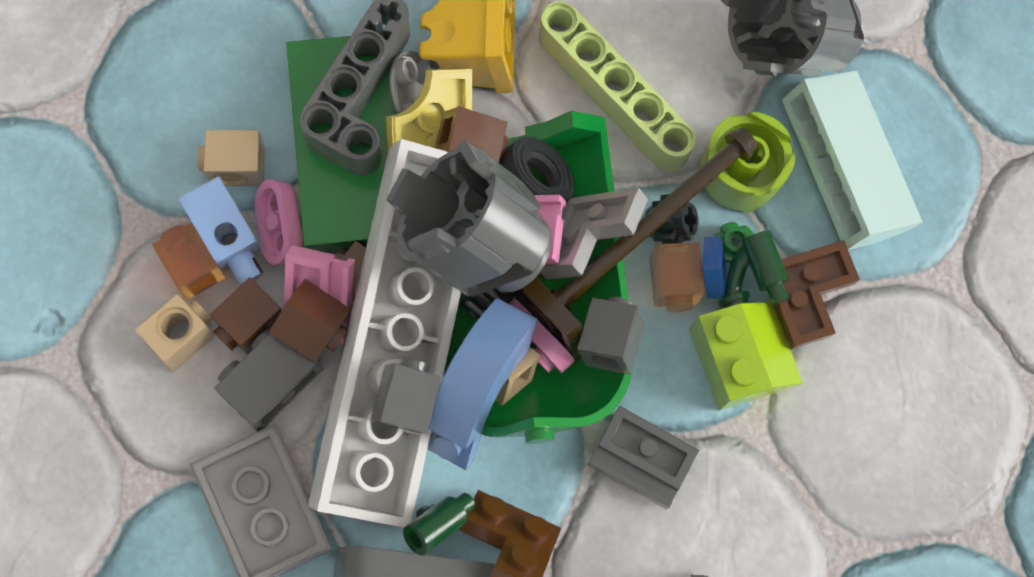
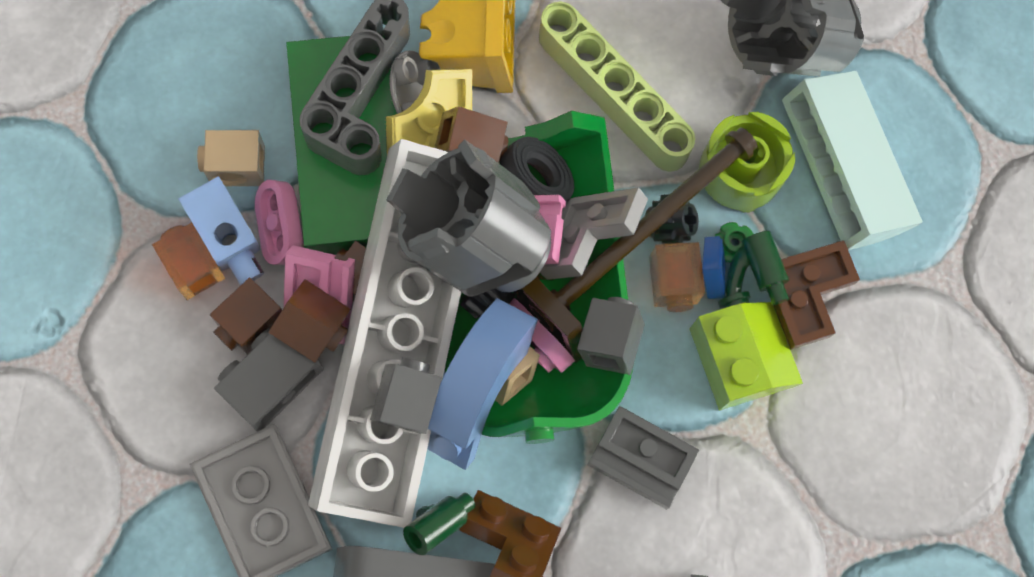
(157, 328): tan brick -> none

